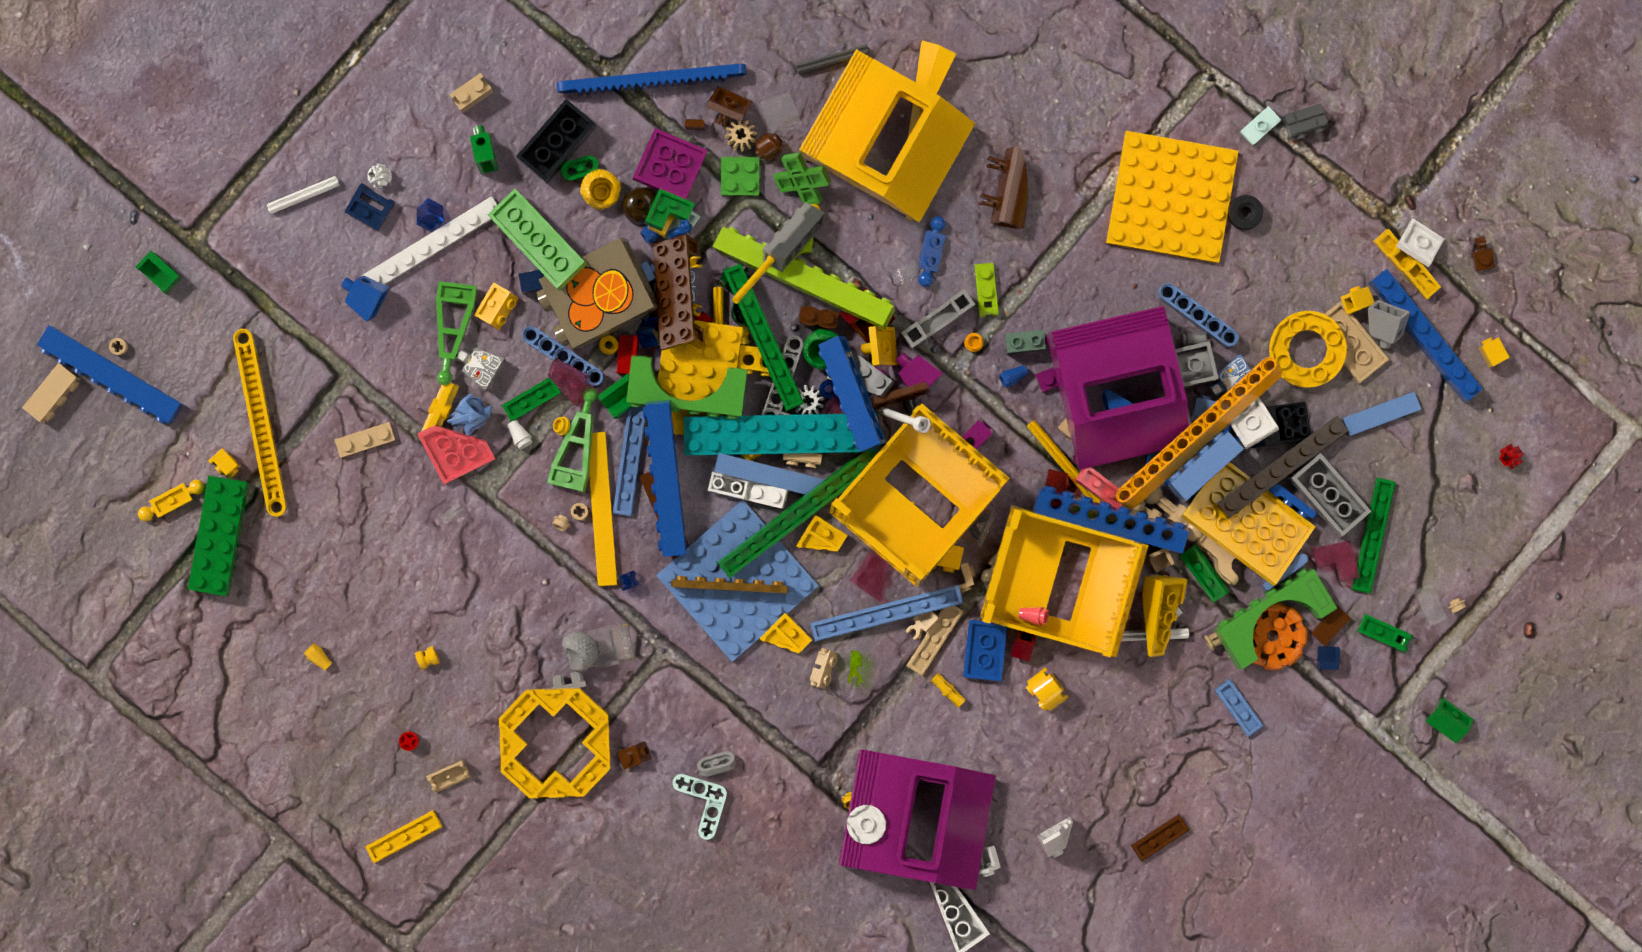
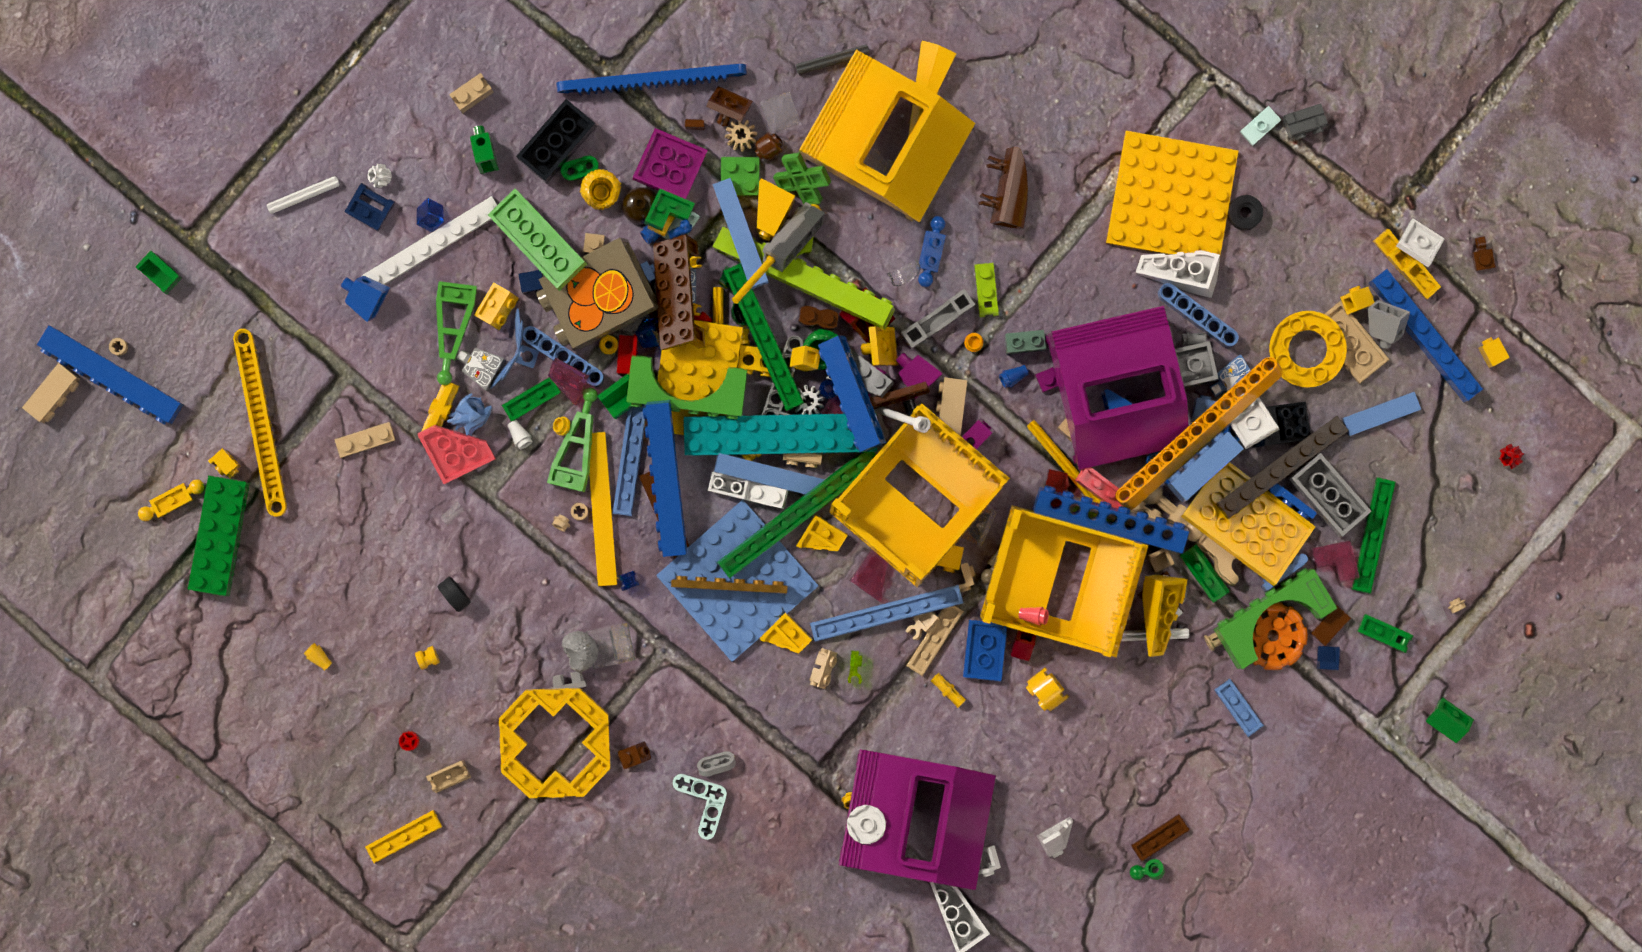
(454, 594): none -> black tyre
(520, 348): none -> medium blue piece
(593, 242): none -> tan plate
(739, 230): none -> medium blue tile
(773, 209): none -> yellow slope
(805, 358): none -> yellow panel
(952, 402): none -> tan brick
(1137, 872): none -> green plate
(1186, 271): none -> white wedge

